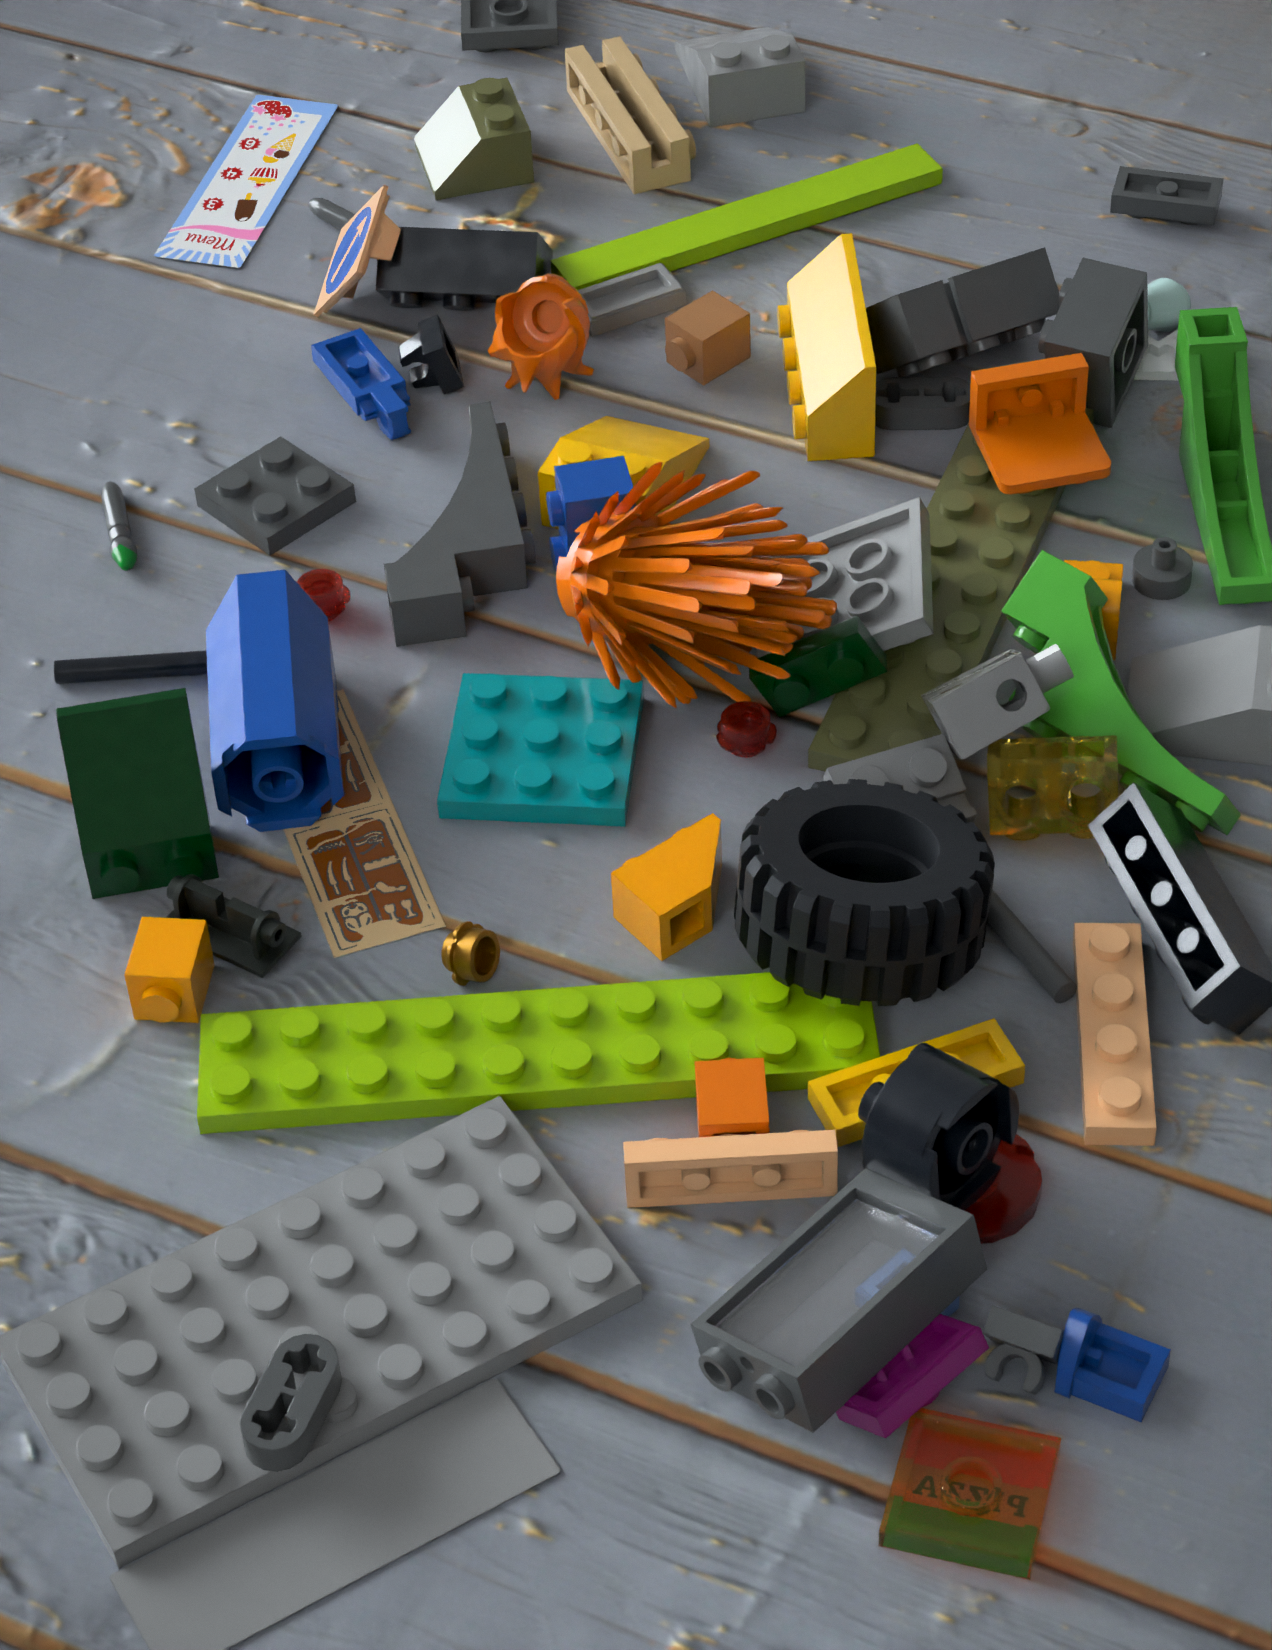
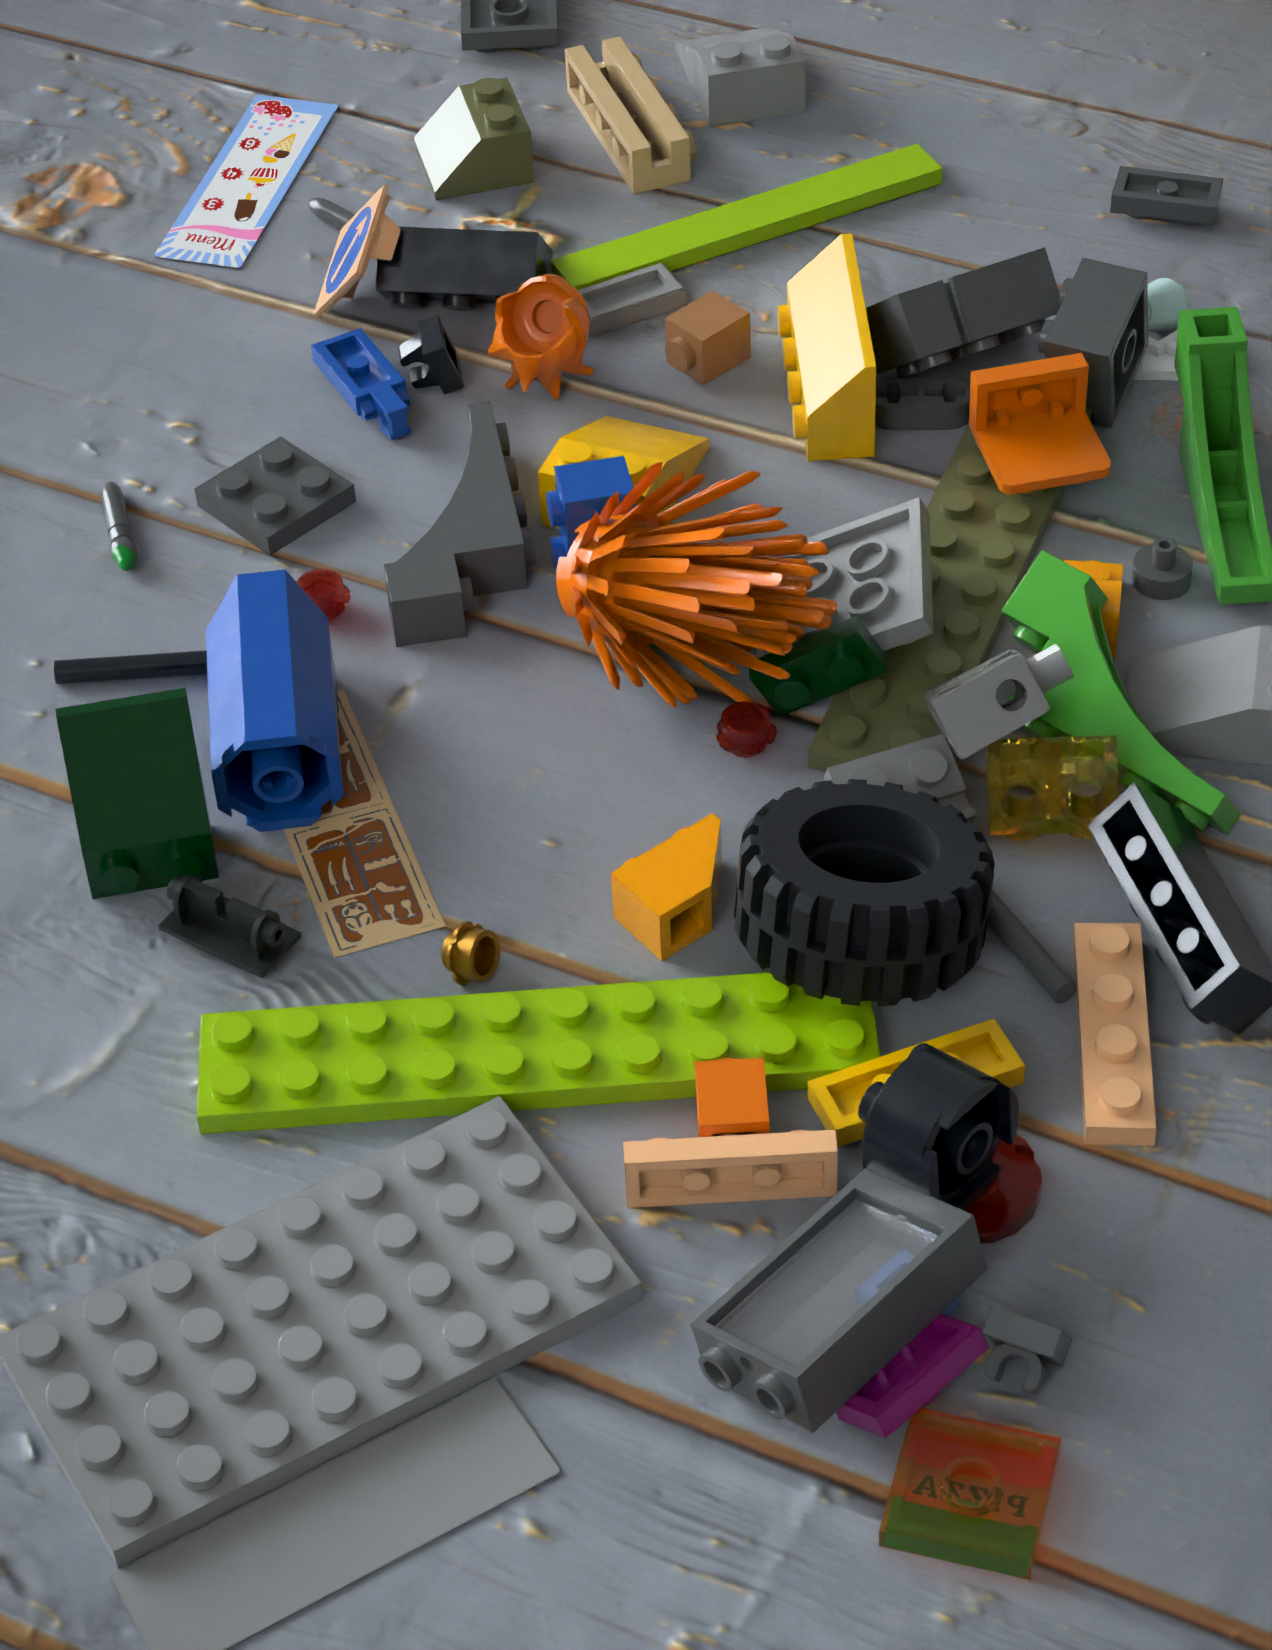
(169, 969): light orange brick -> none
(304, 1408): dark grey beam -> none
(541, 750): teal plate -> none
(1109, 1366): blue tile -> none

